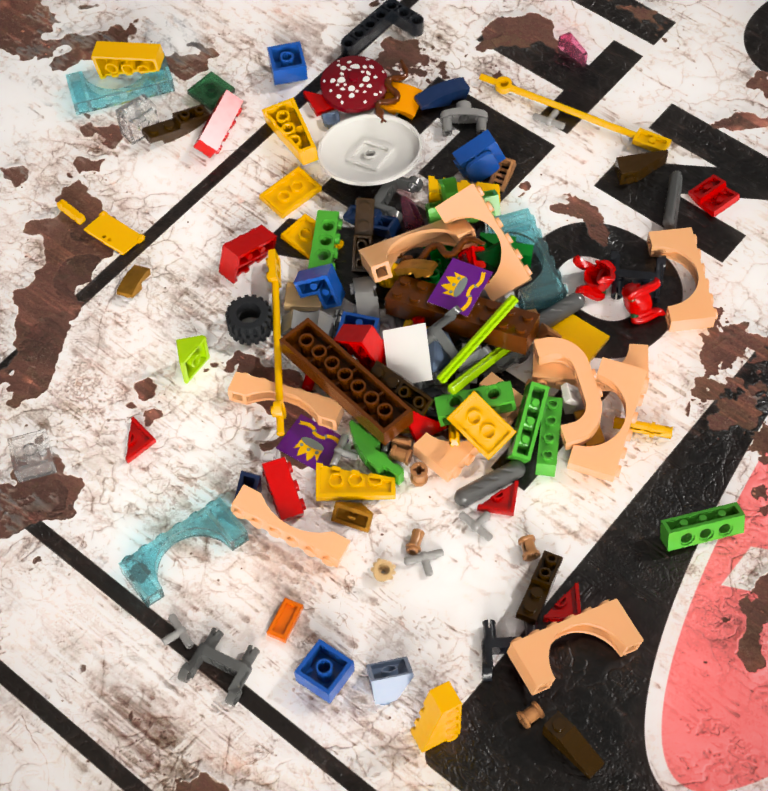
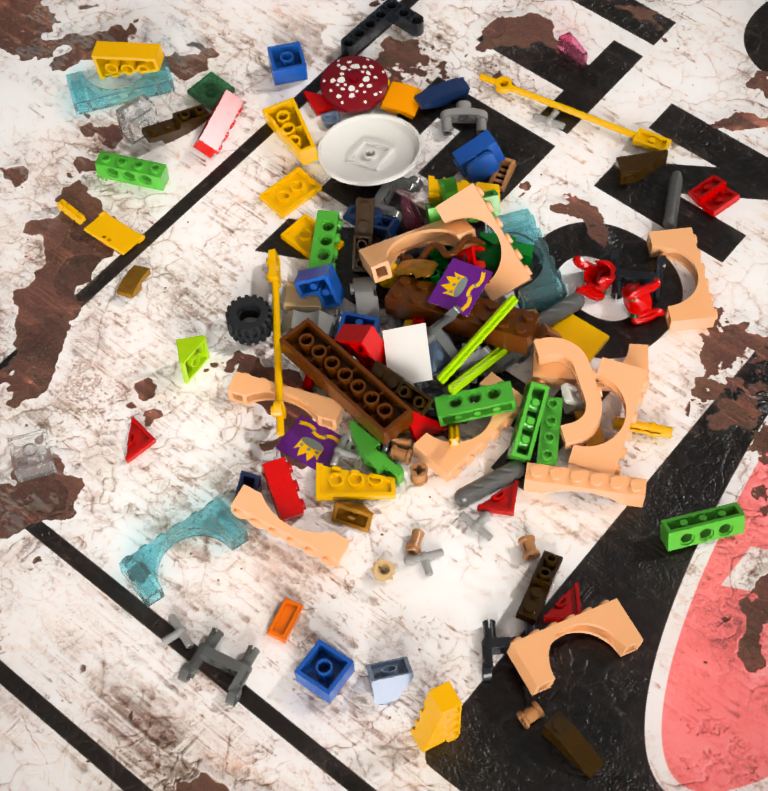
(132, 170): none -> bright green brick
(244, 251): red wedge -> none
(391, 101): reddish brown animal -> none
(481, 425): yellow tile -> none
(549, 478): none -> light nougat arch

